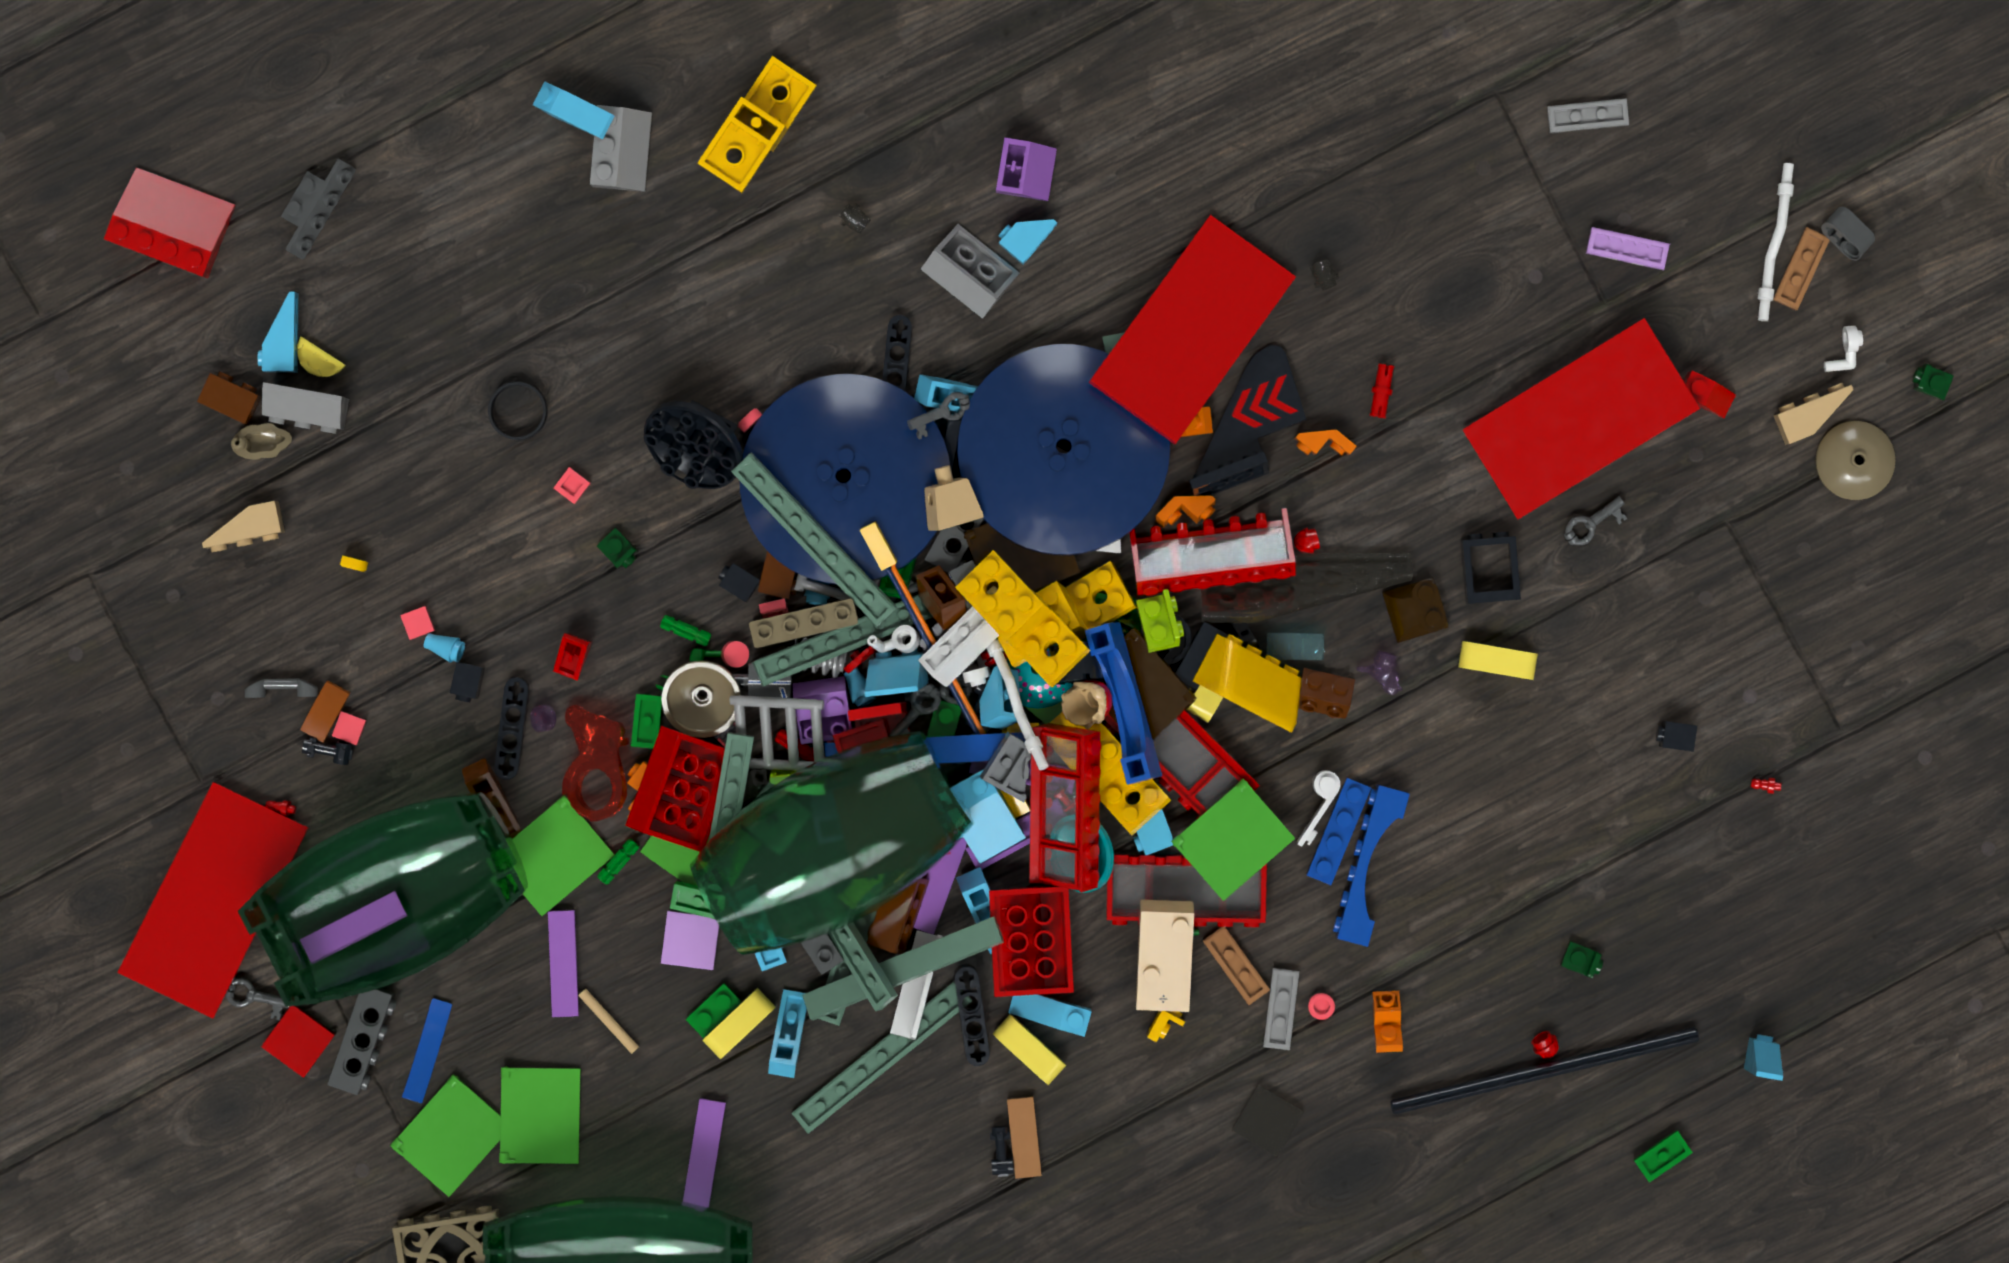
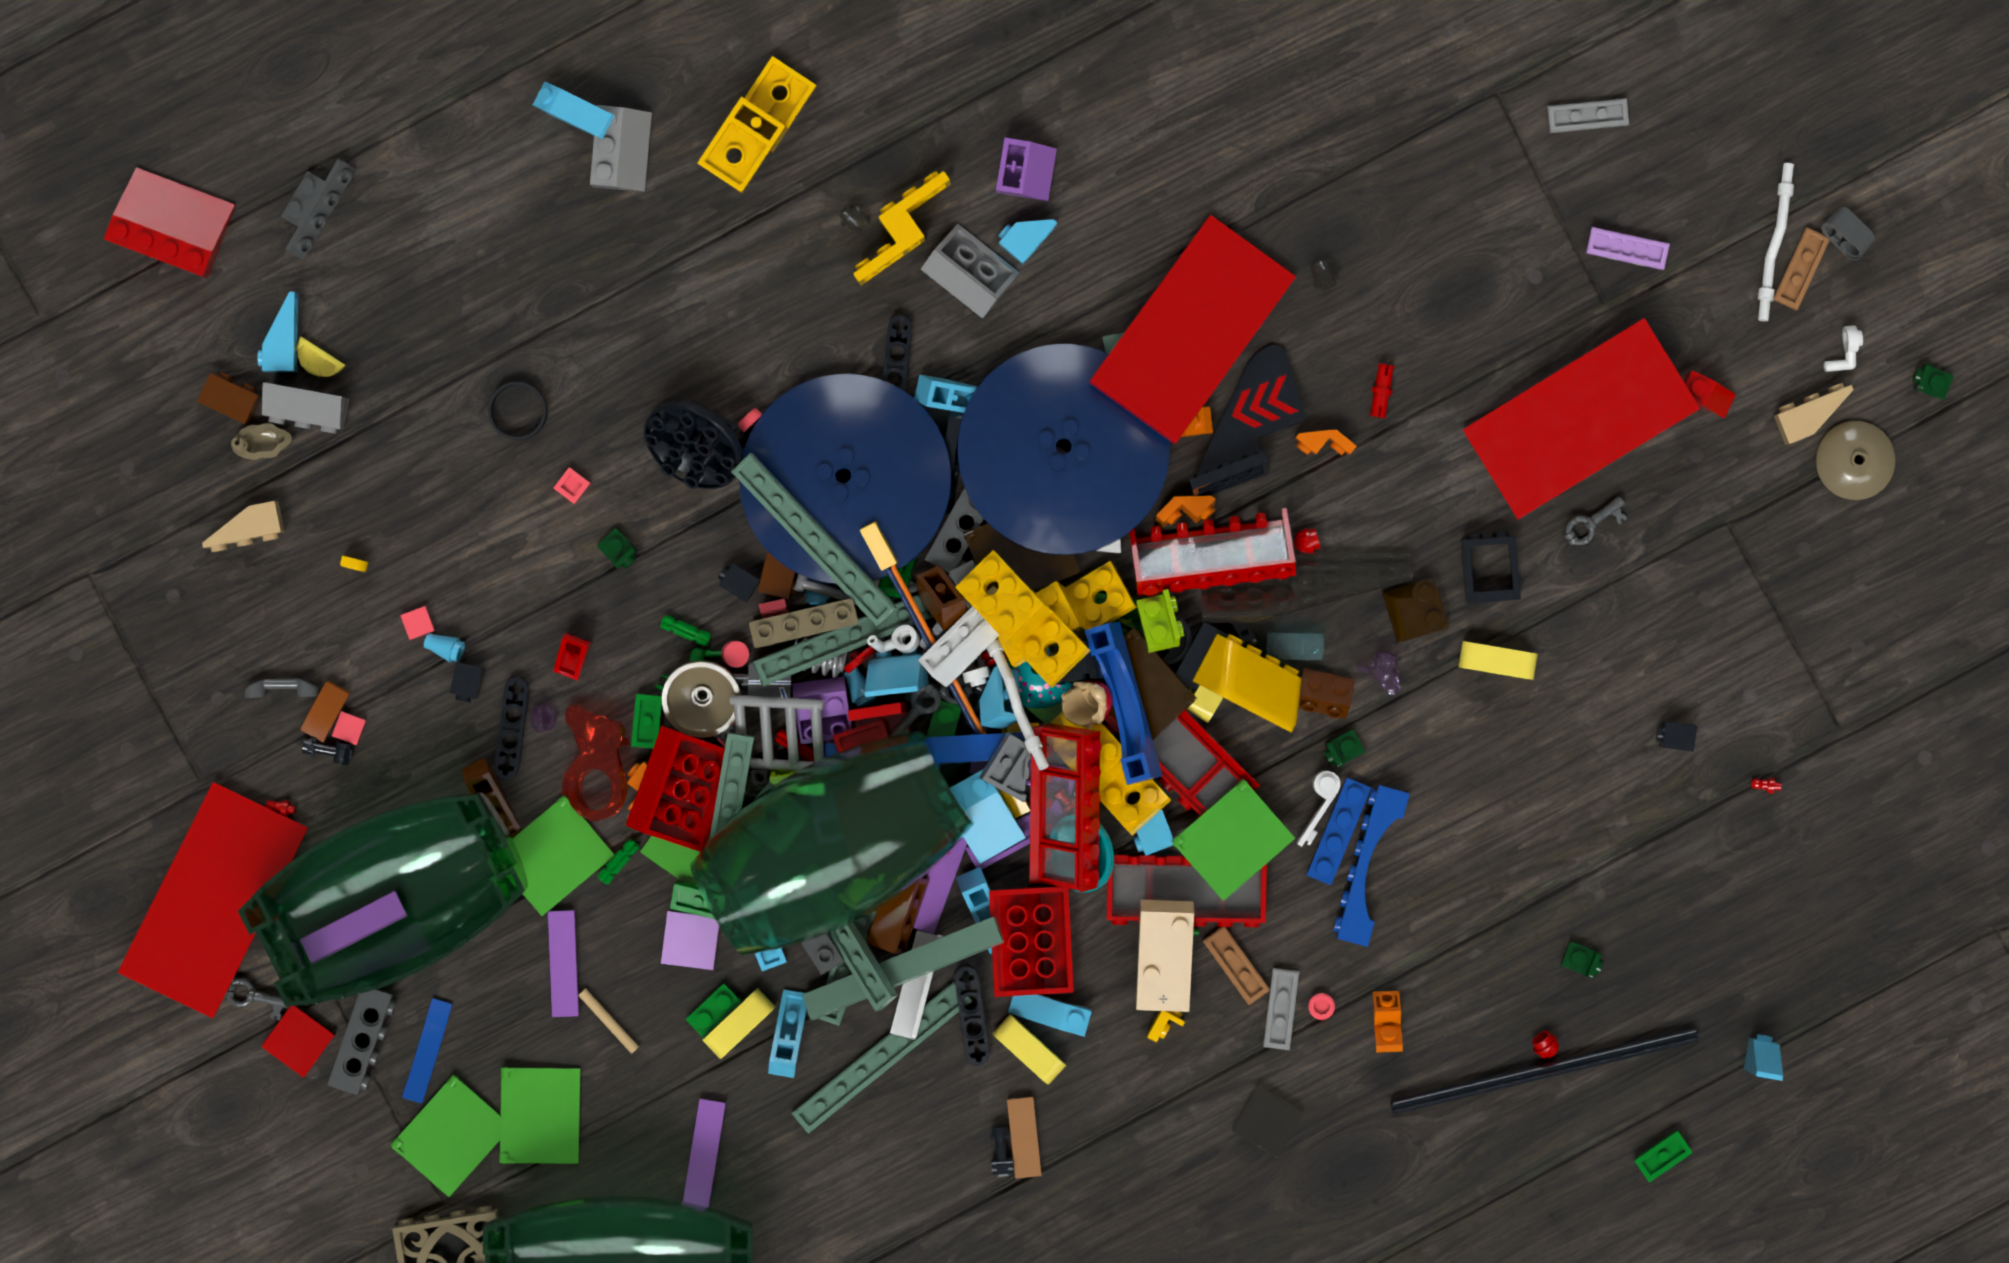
(901, 227): none -> yellow bracket
(943, 411): dark grey piece -> none
(950, 501): tan torso -> none
(1343, 748): none -> dark green bracket

